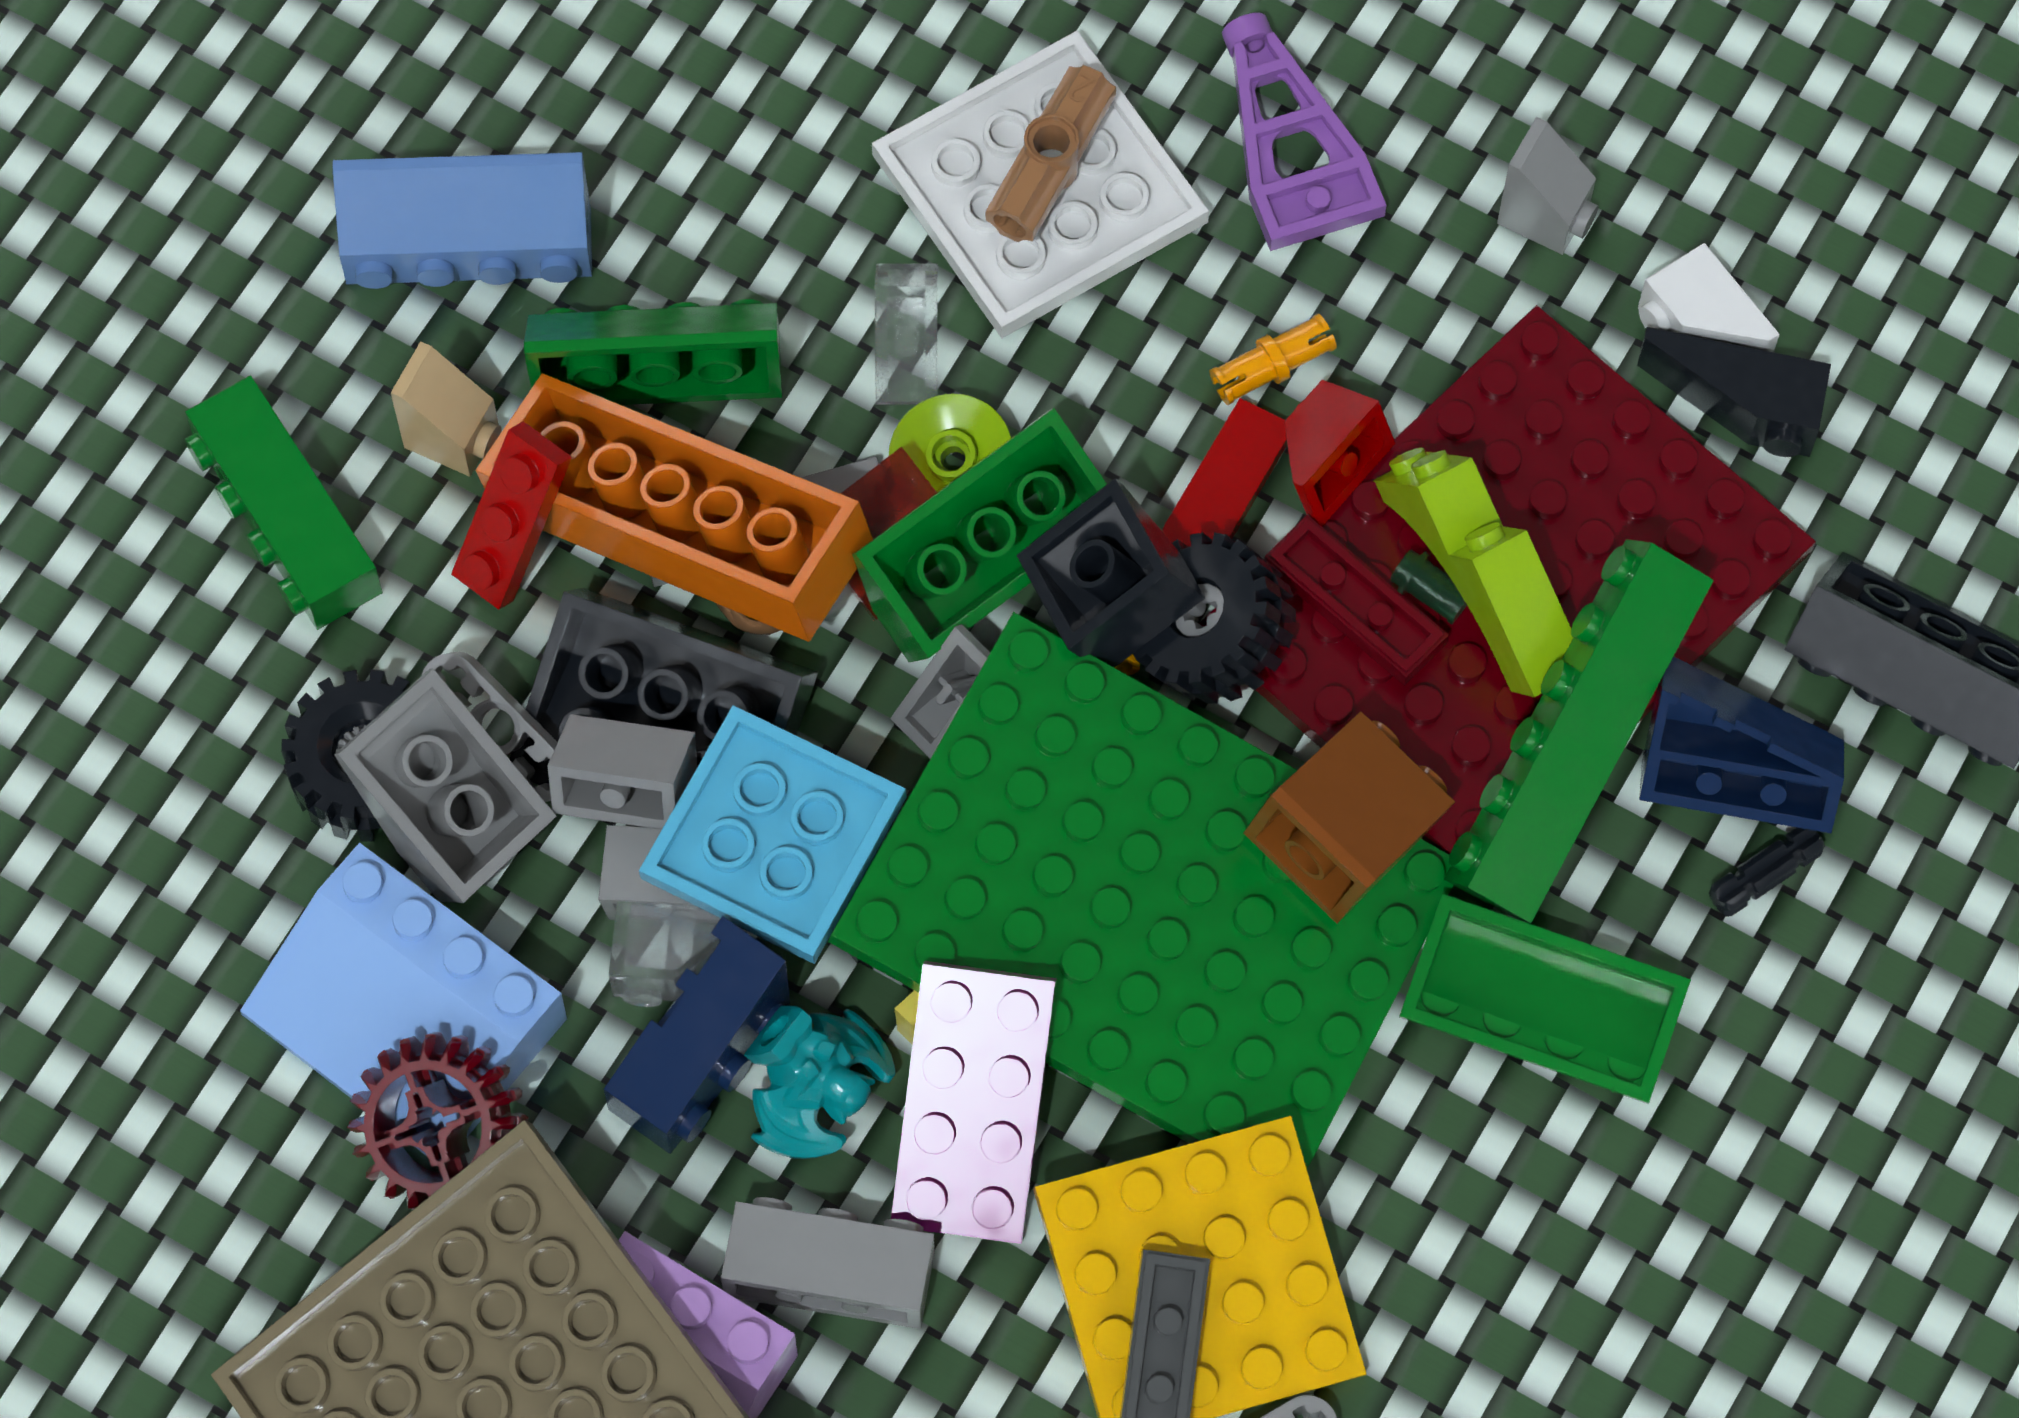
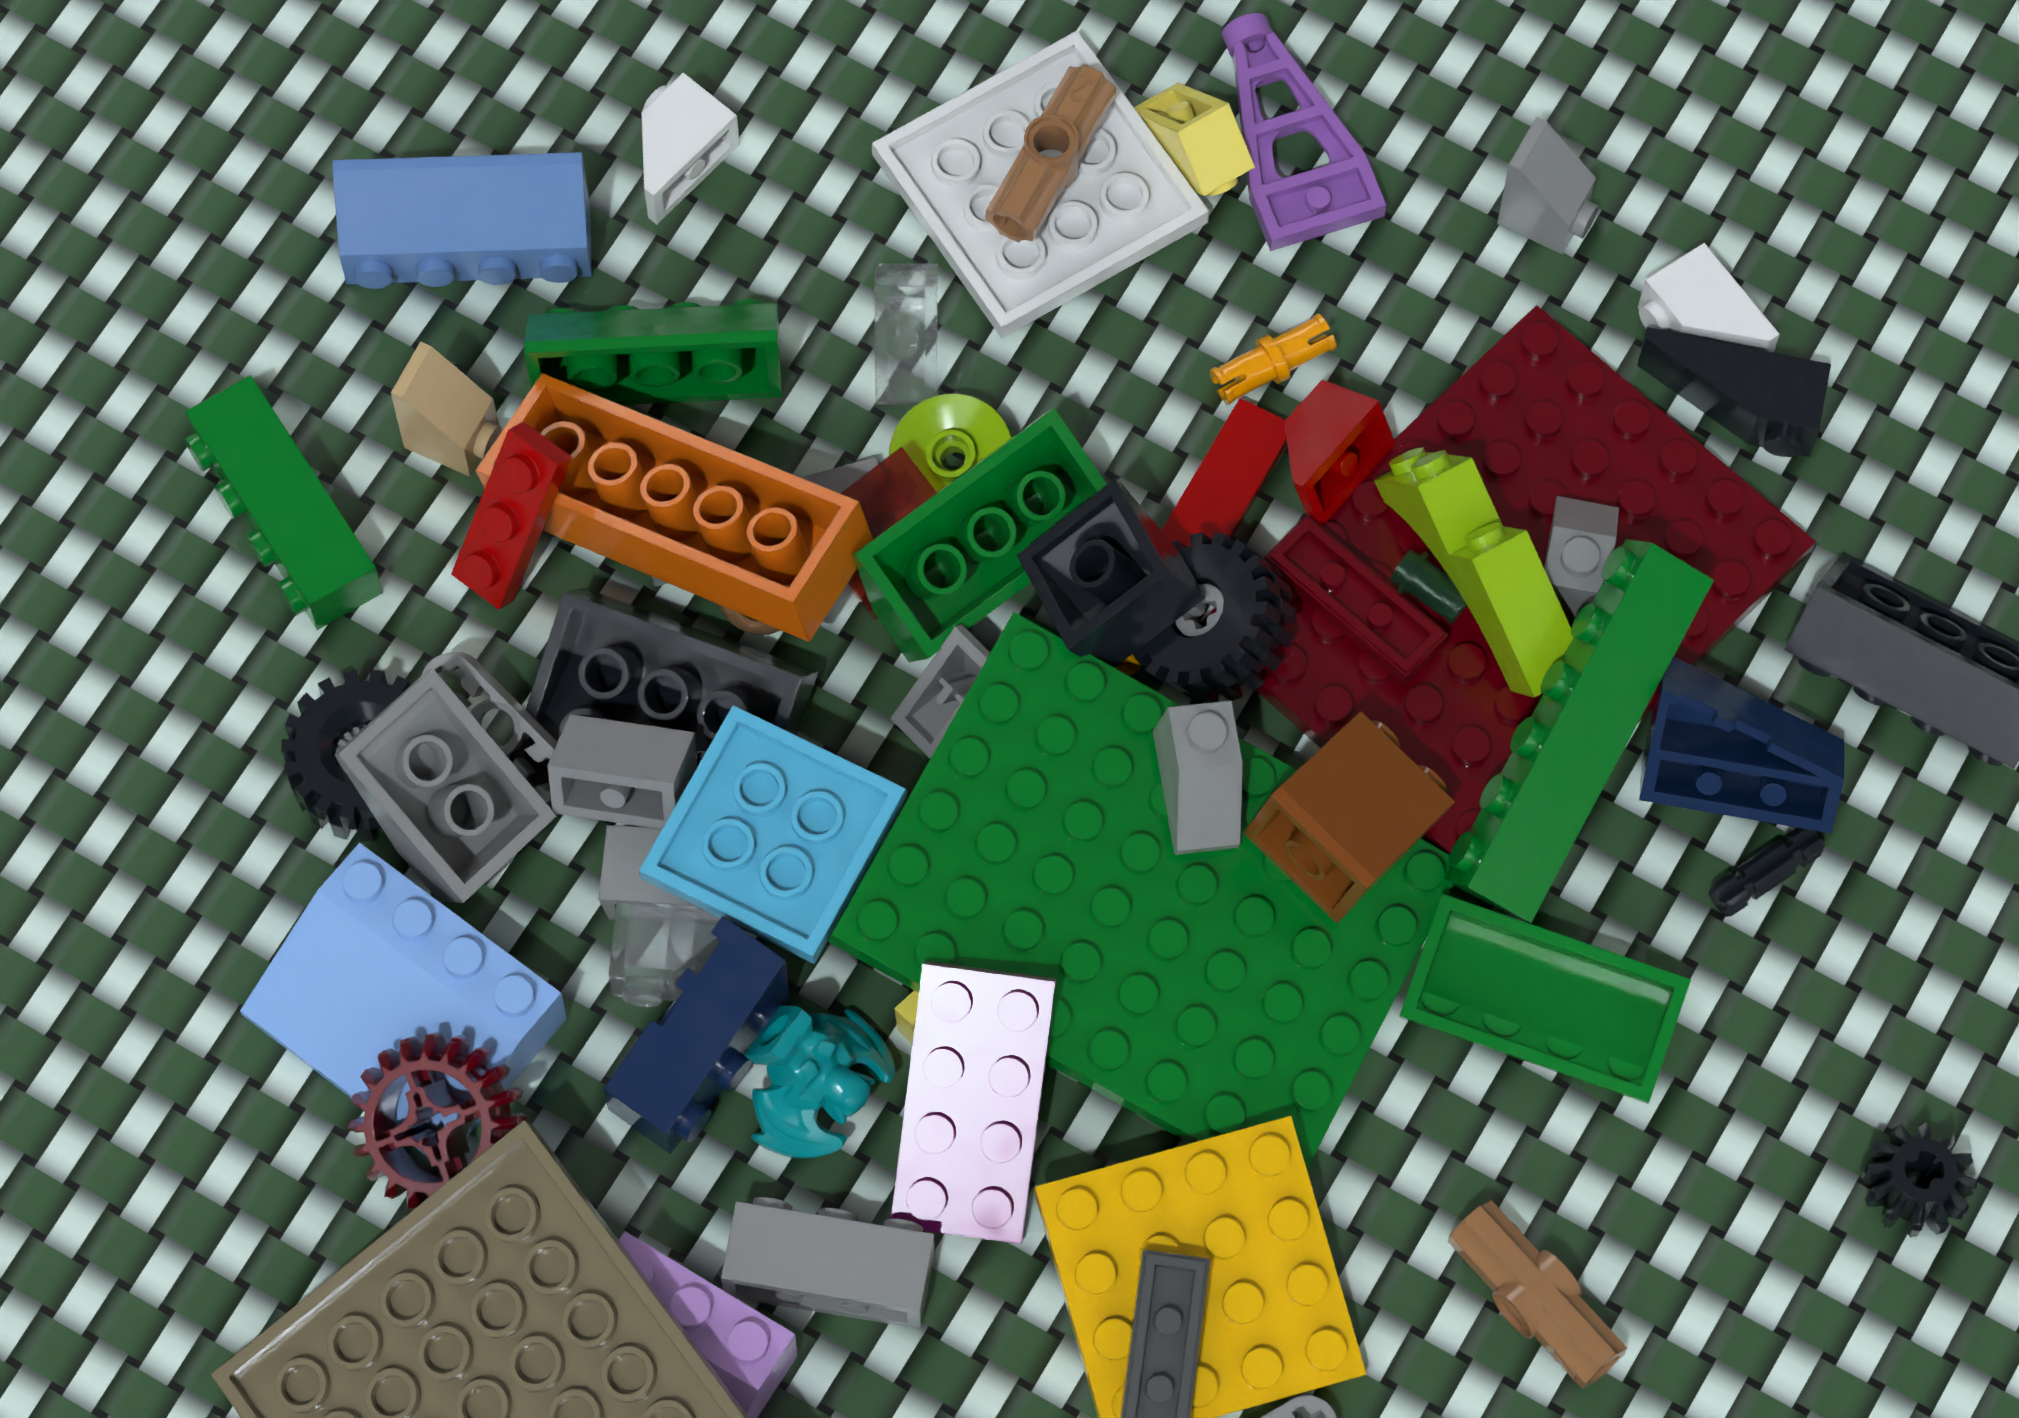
(683, 142): none -> white slope
(1198, 137): none -> light yellow slope
(1201, 776): none -> light grey slope
(1537, 1294): none -> medium nougat piece
(1577, 549): none -> light grey slope
(1933, 1159): none -> black gear

